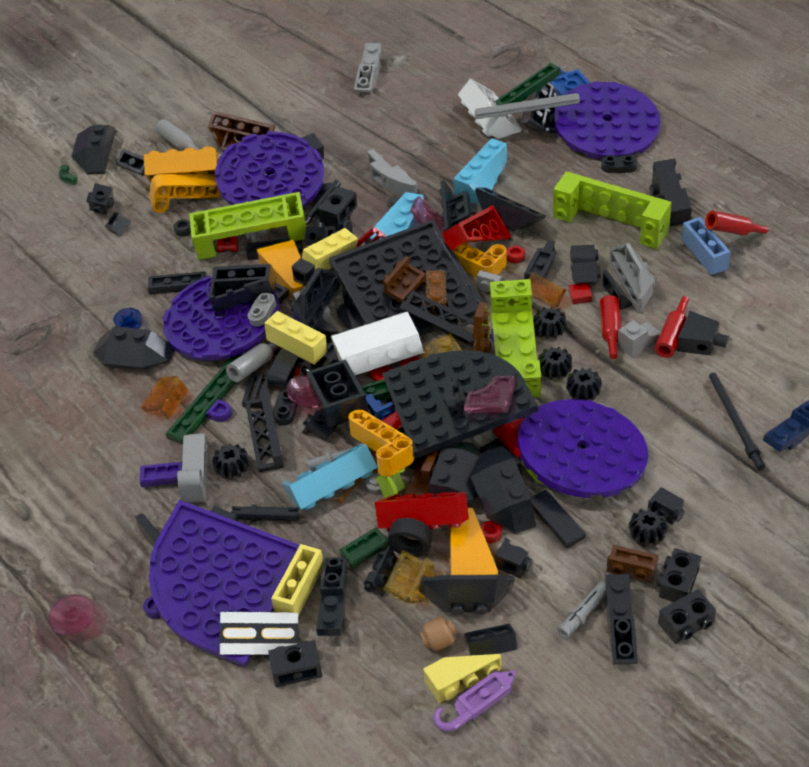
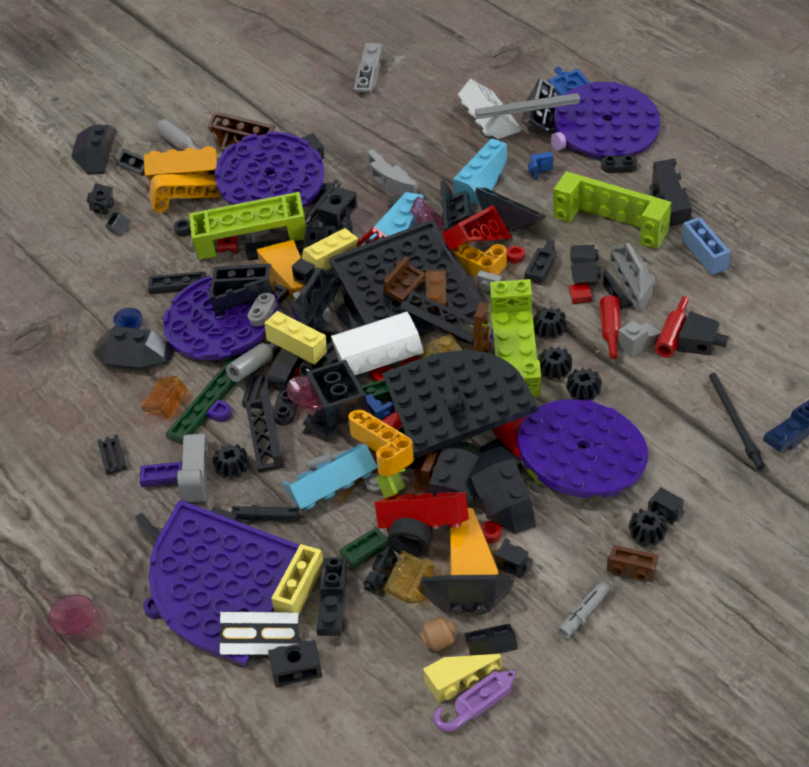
(64, 175): clear green arm -> none
(109, 442): none -> black tile
(492, 397): clear pink tile -> none
(530, 85): dark green plate -> none
(540, 163): none -> blue bracket
(546, 289): clear orange plate -> none
(557, 519): black tile -> none
(558, 141): none -> lavender tile
(620, 619): black slope -> none
(682, 571): black brick -> none
(683, 612): black brick -> none
(732, 223): red piece -> none

